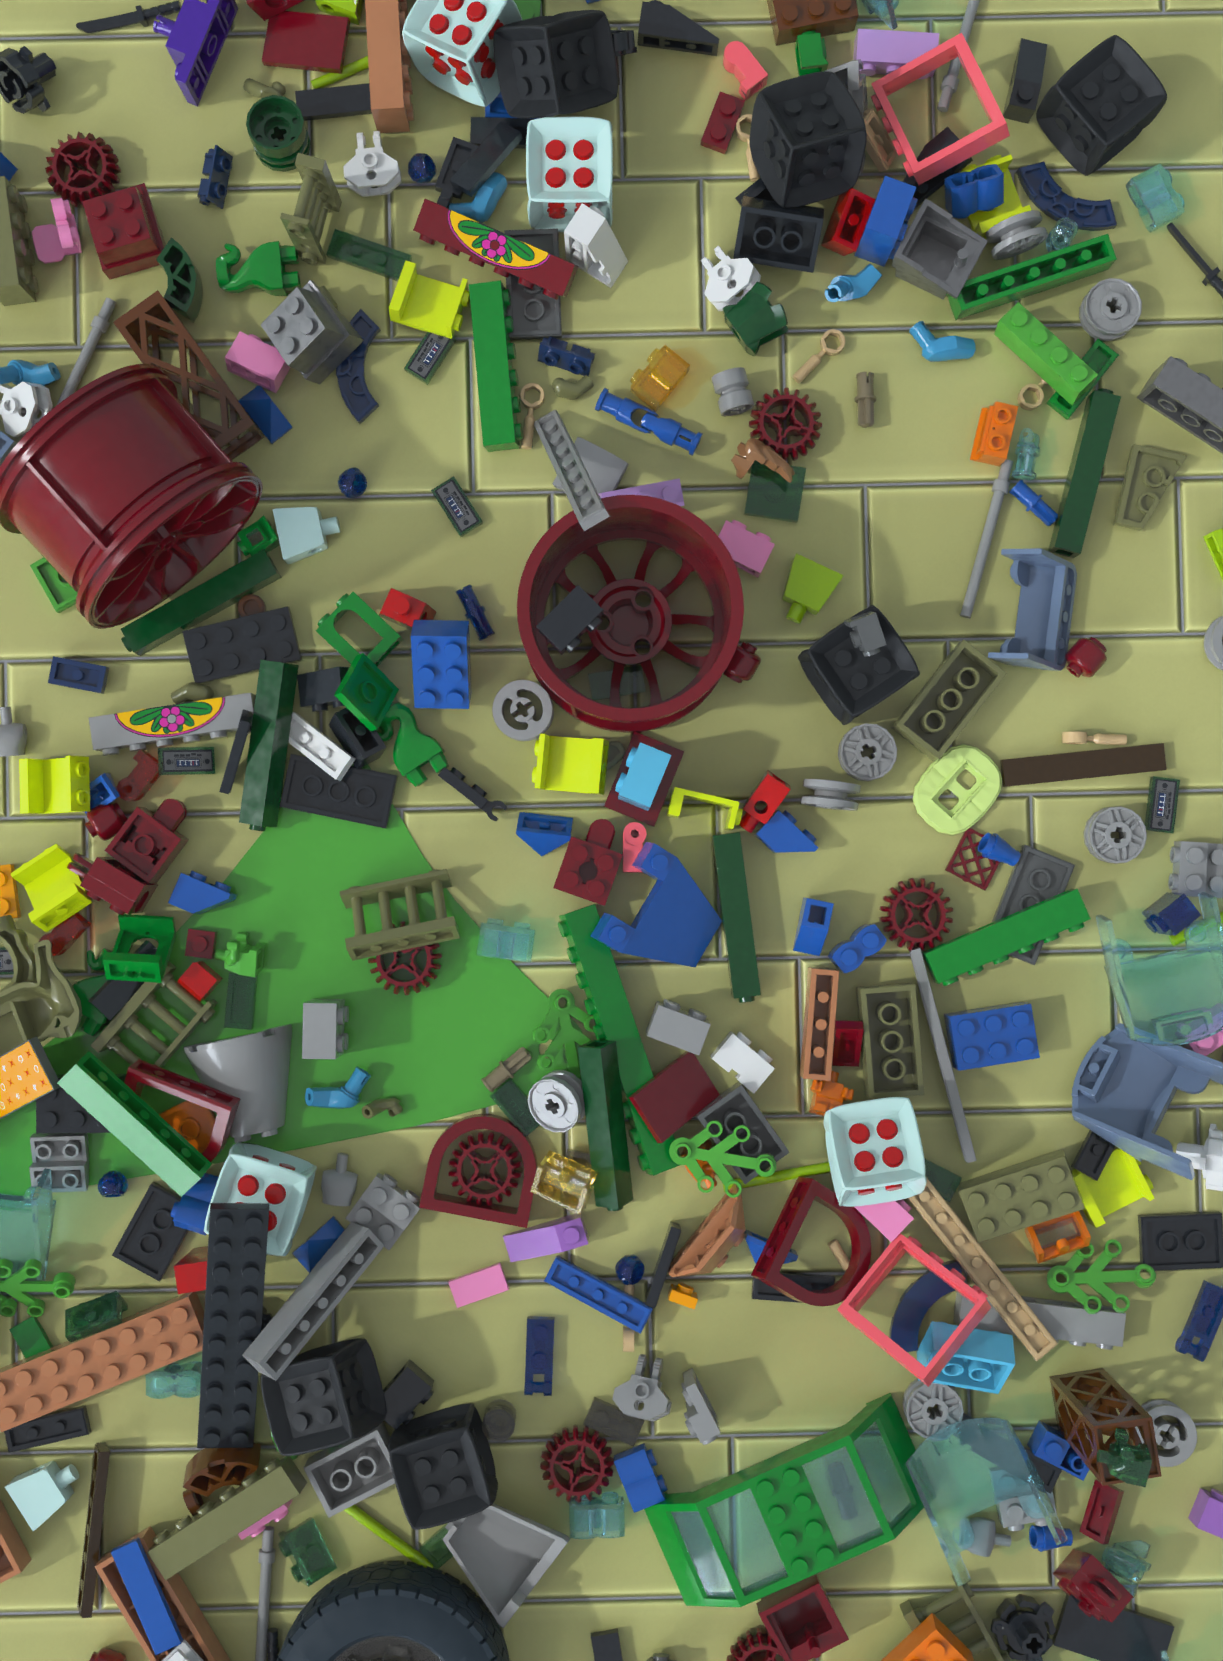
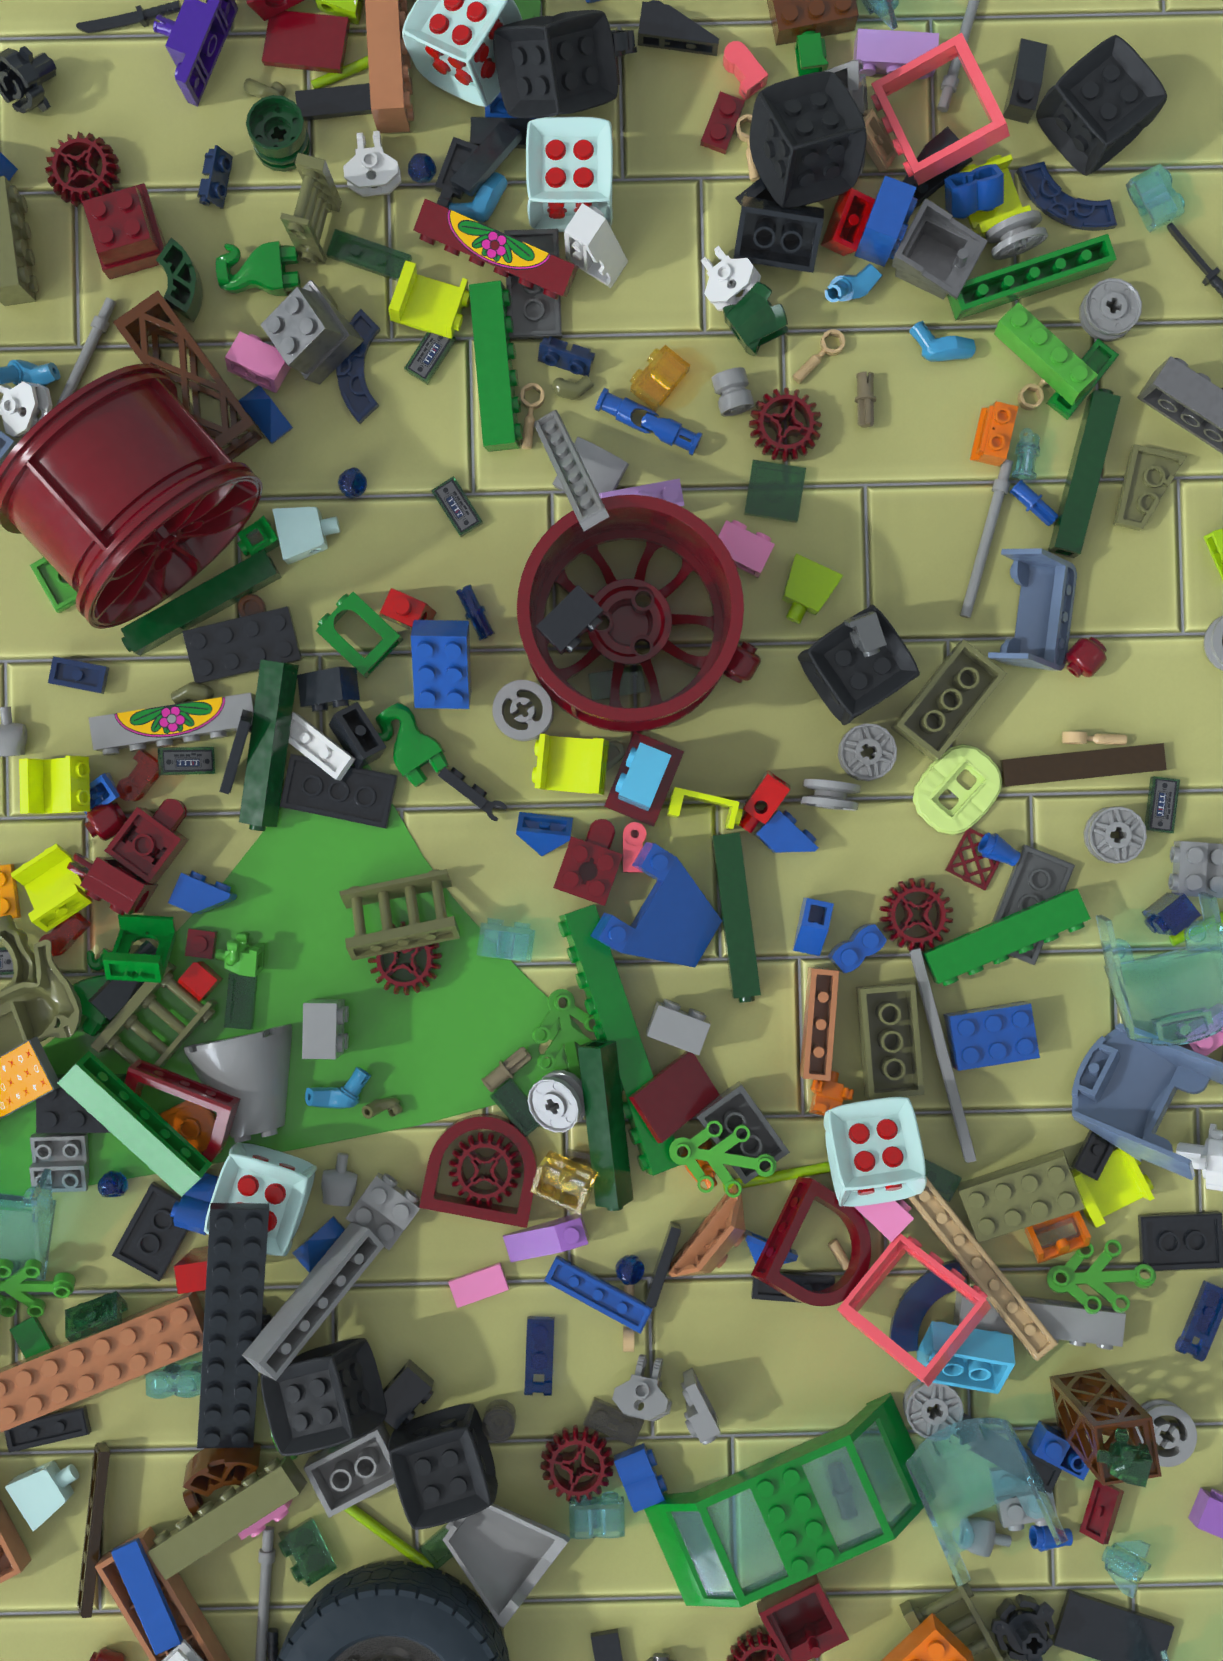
(55, 242): bright pink piece -> none
(366, 692): green plate -> none
(683, 1295): light orange plate -> none
(737, 1055): white brick -> none
(765, 455): medium nougat hair -> none
(847, 1043): dark red plate -> none
(1061, 234): clear light blue piece -> none
(1092, 1585): dark red brick -> none

